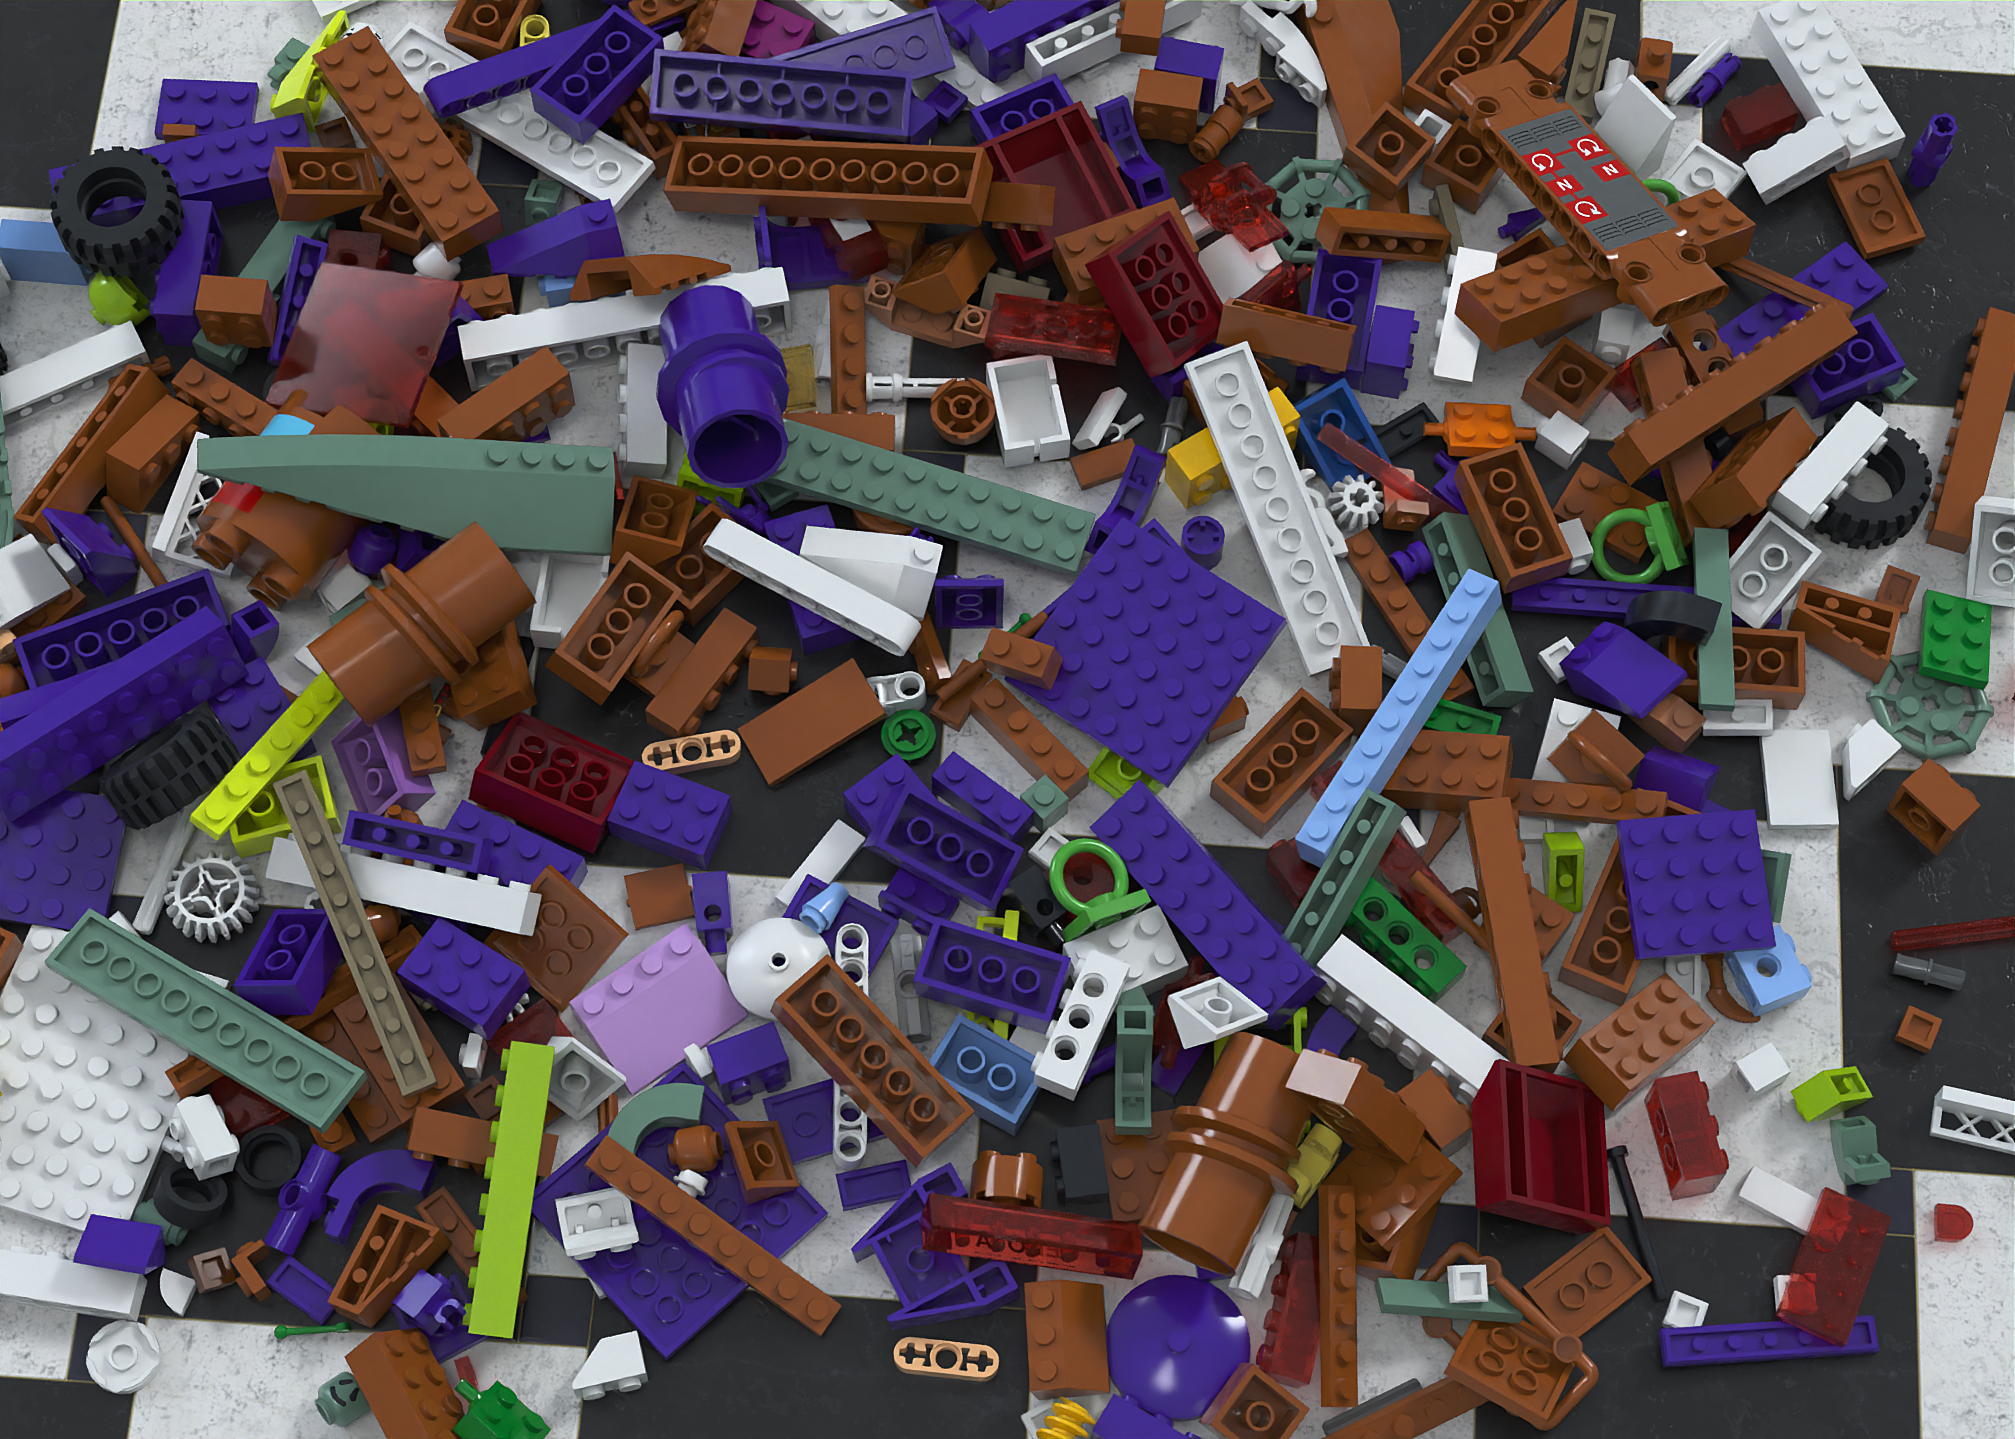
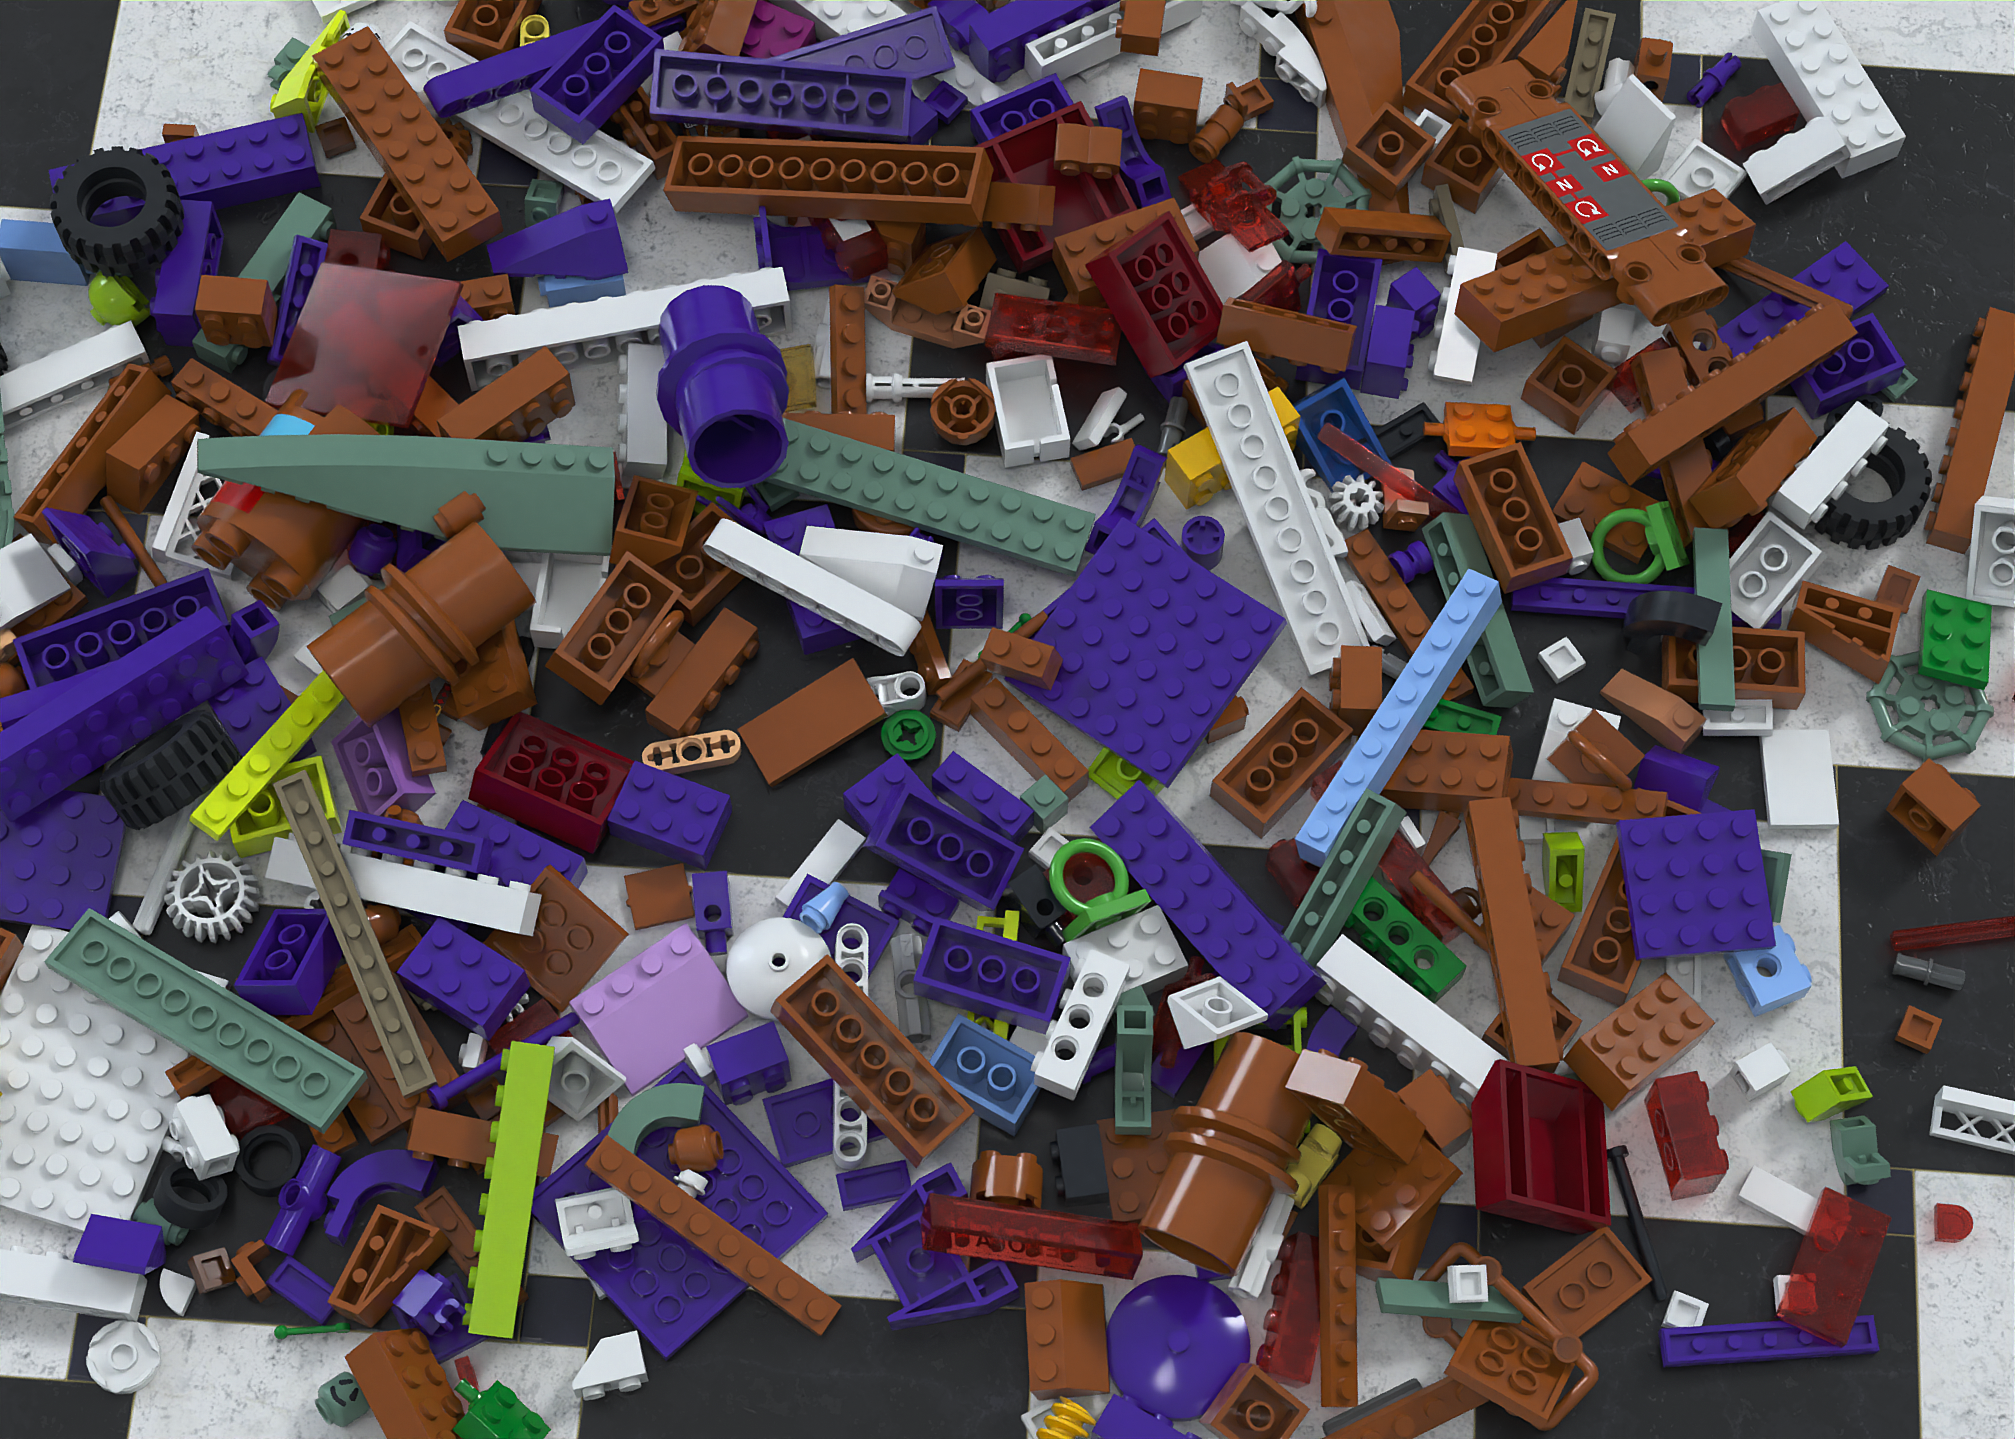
(207, 104): dark purple plate -> none
(321, 181): dark orange slope -> none
(433, 264): white head -> none
(439, 1096): none -> dark purple bar
(459, 514): none -> dark orange brick
(642, 274): dark orange wedge -> none
(760, 1159): dark orange slope -> none
(772, 670): dark orange brick -> none
(920, 1345): light nougat beam -> none
(1087, 150): none -> dark orange brick
(1193, 60): dark purple container -> none
(1373, 622): none -> white plate
(1417, 294): none -> dark purple brick
(1520, 223): dark purple piece -> none
(1561, 439): white brick -> none
(1620, 671): dark purple slope -> none
(1693, 73): white axle -> none
(1718, 993): dark orange piece -> none
(1866, 755): white slope -> none
(1876, 208): dark orange plate -> none
(1932, 150): dark purple piece -> none

